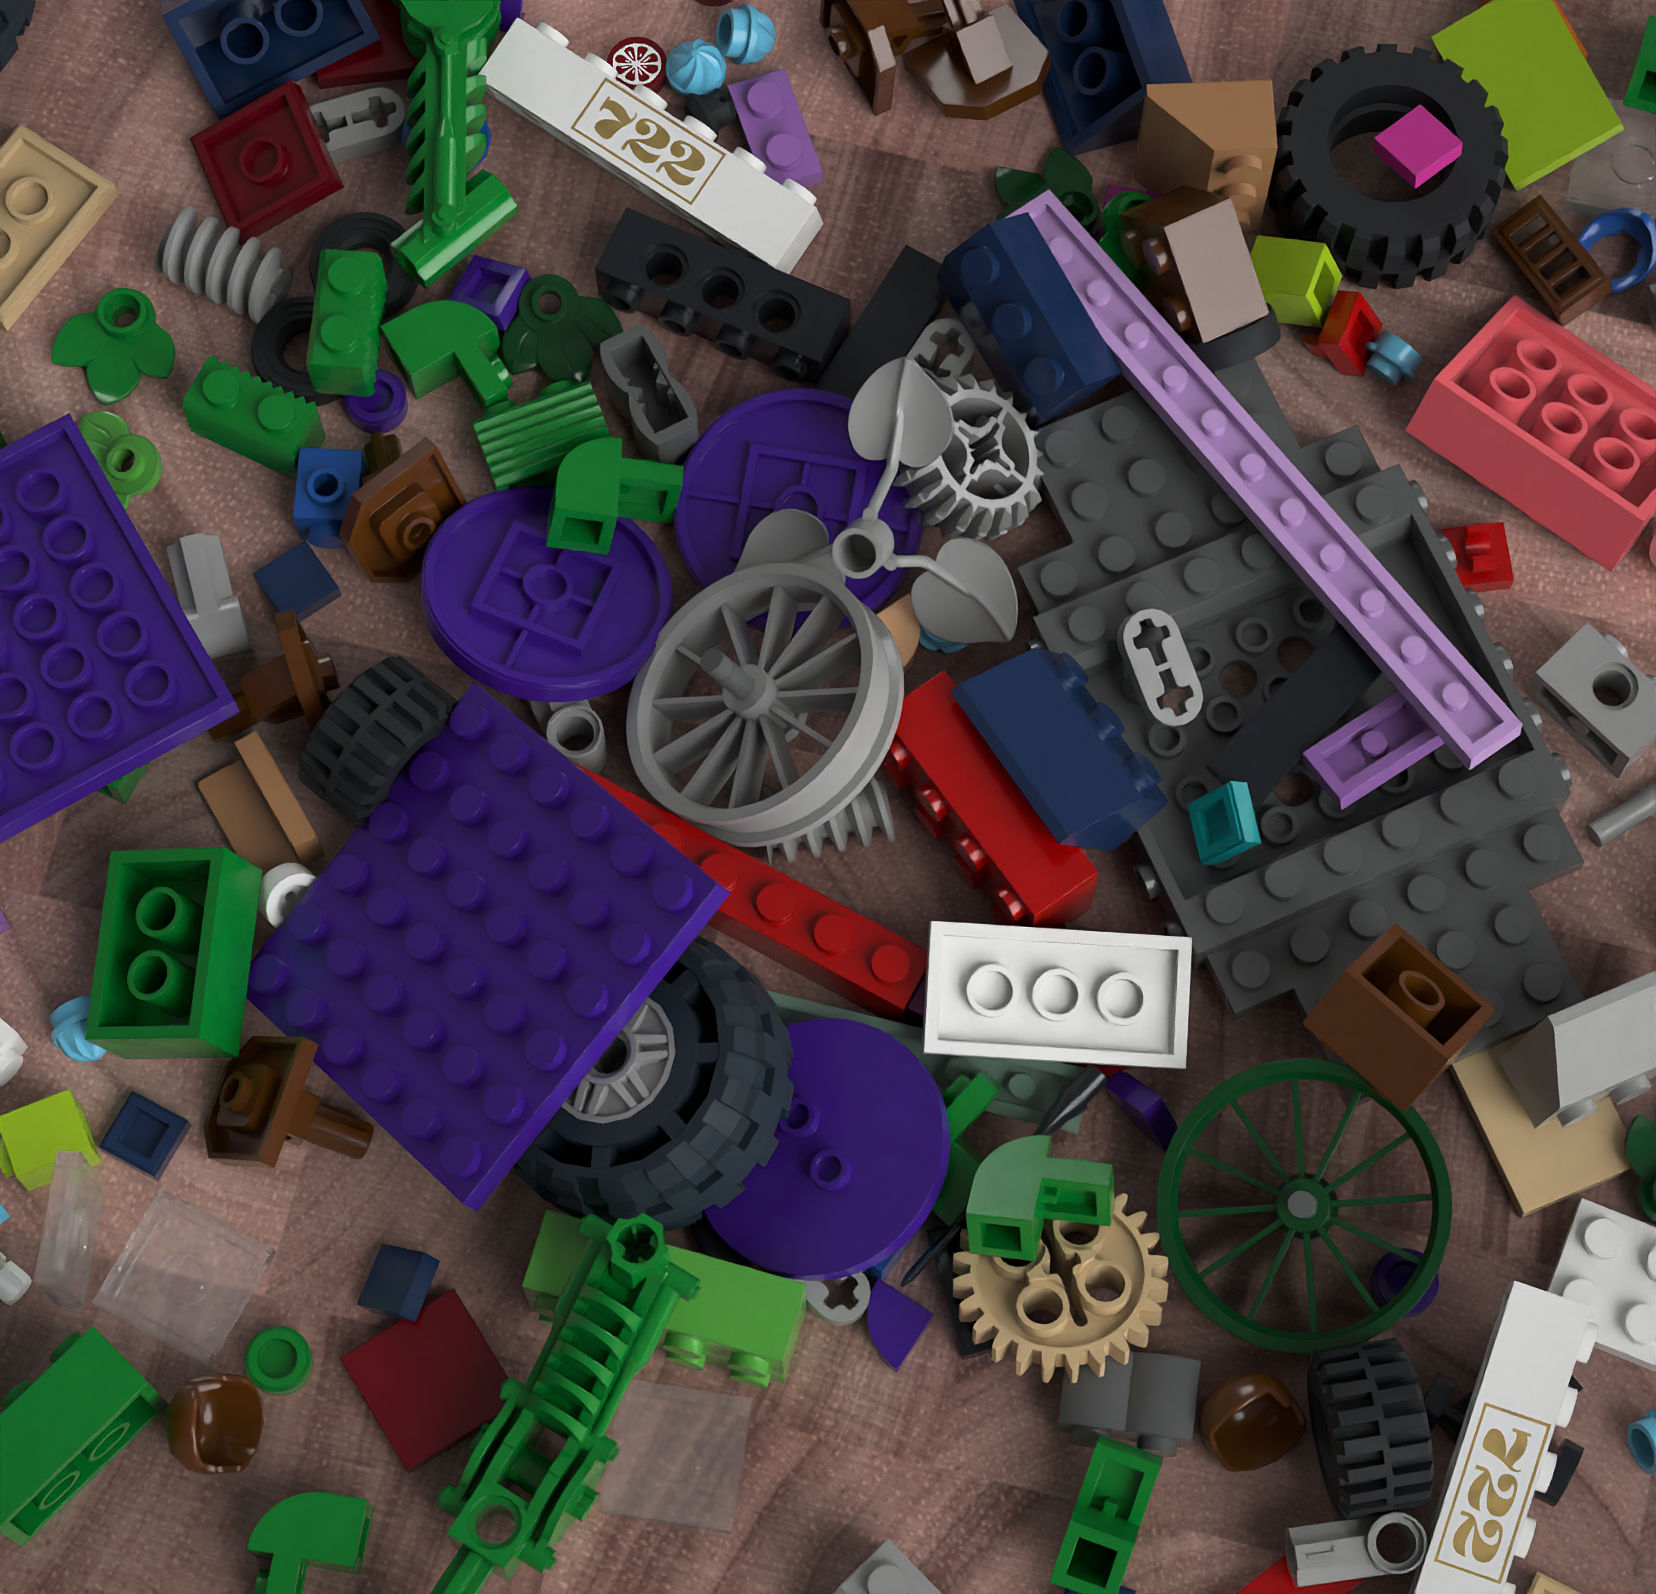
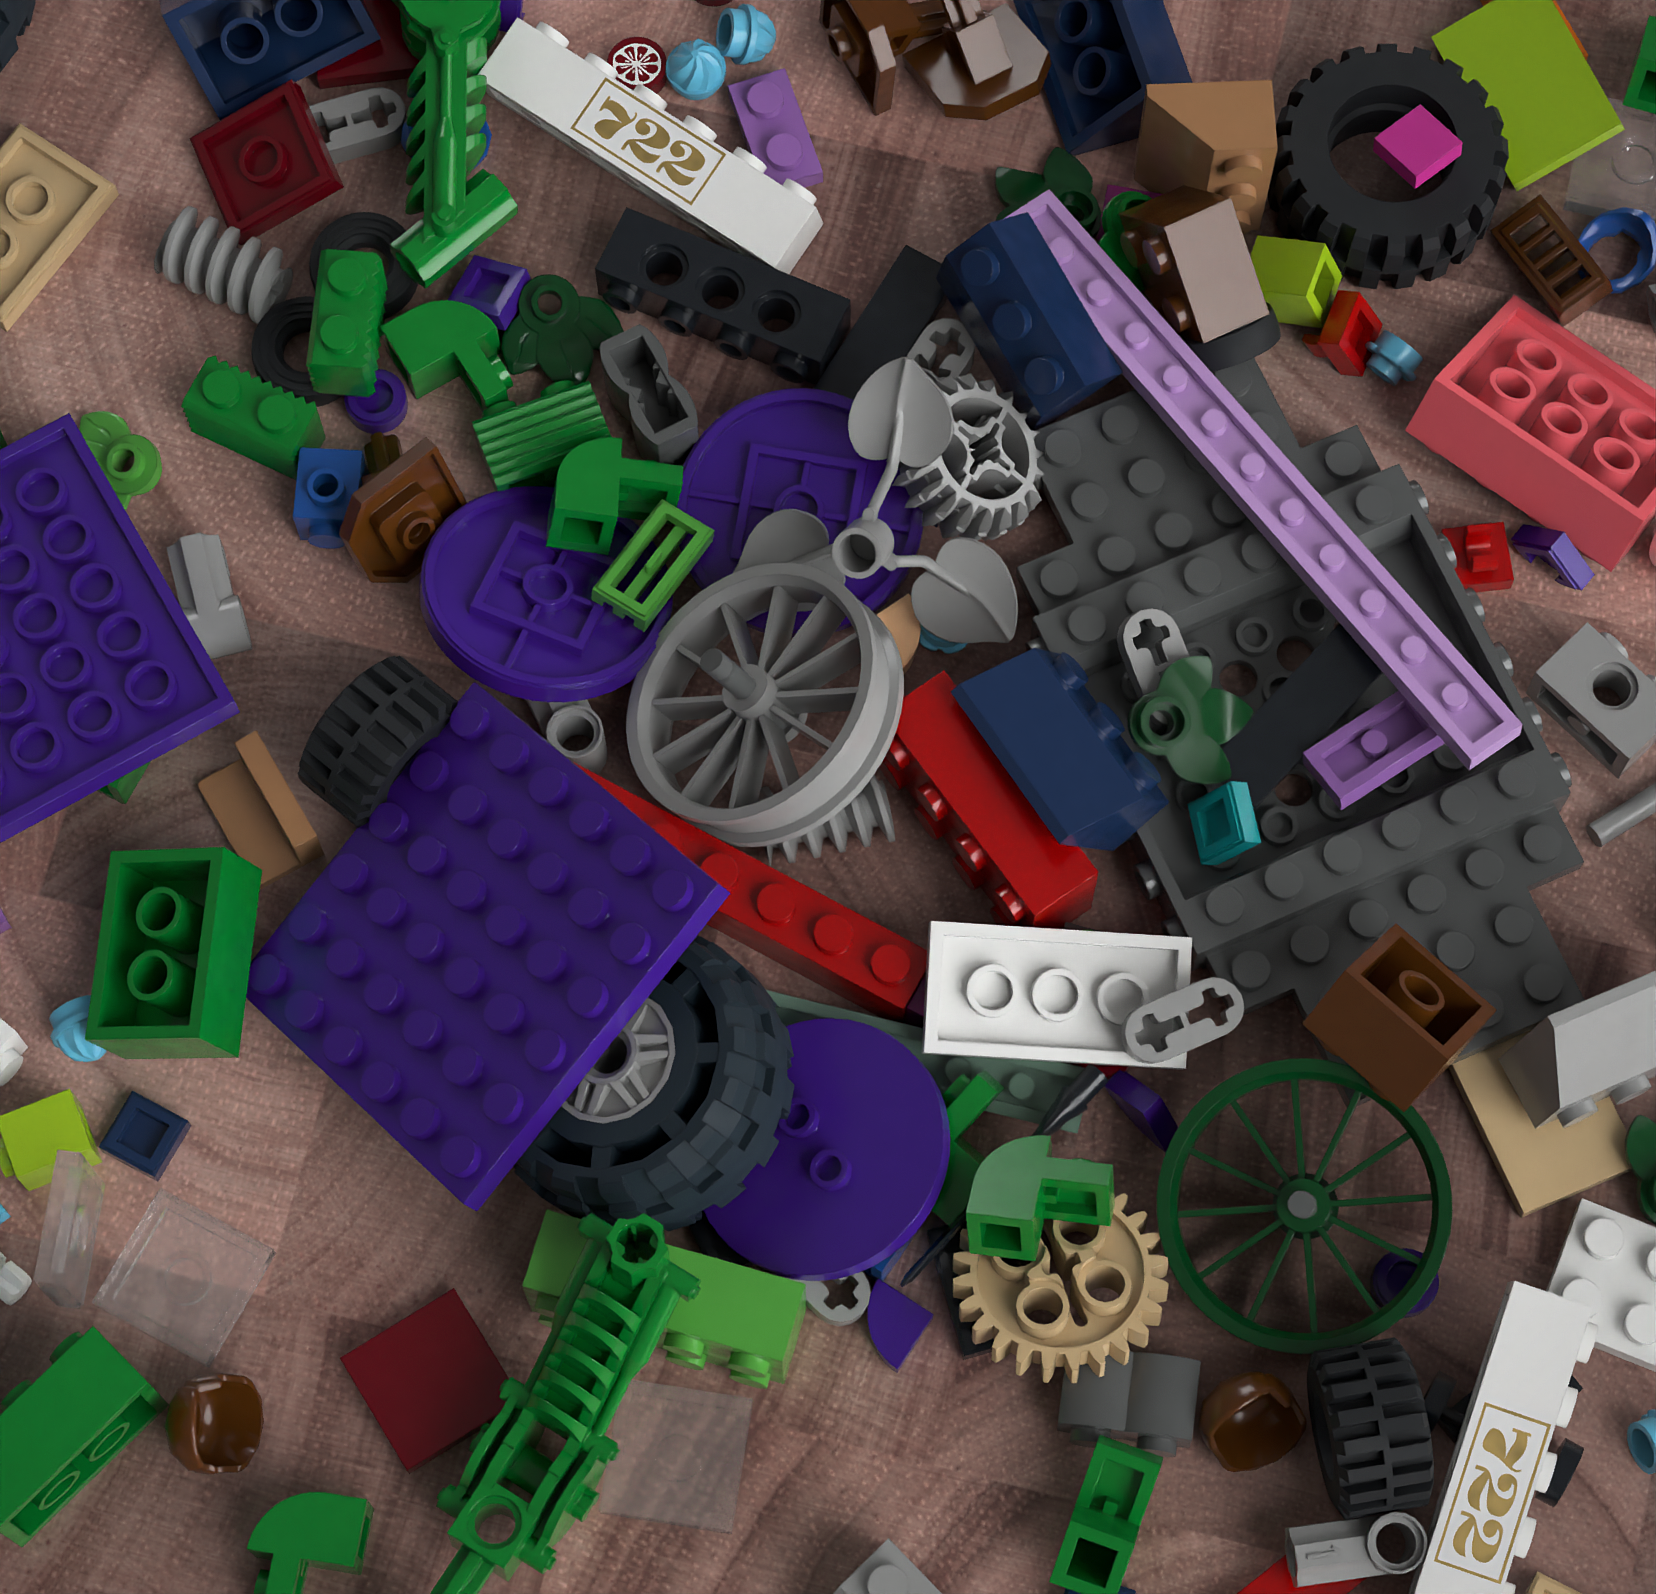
(115, 354): green plate -> none
(265, 1104): reddish brown piece -> none
(279, 1361): green tile -> none
(283, 890): white tile -> none
(285, 687): reddish brown piece -> none
(297, 582): dark blue tile -> none
(398, 1282): dark blue tile -> none
(626, 602): none -> bright green tile
(711, 109): black piece -> none
(1188, 1035): none -> light grey beam
(1197, 721): none -> dark green plate
(1555, 550): none -> dark purple tile

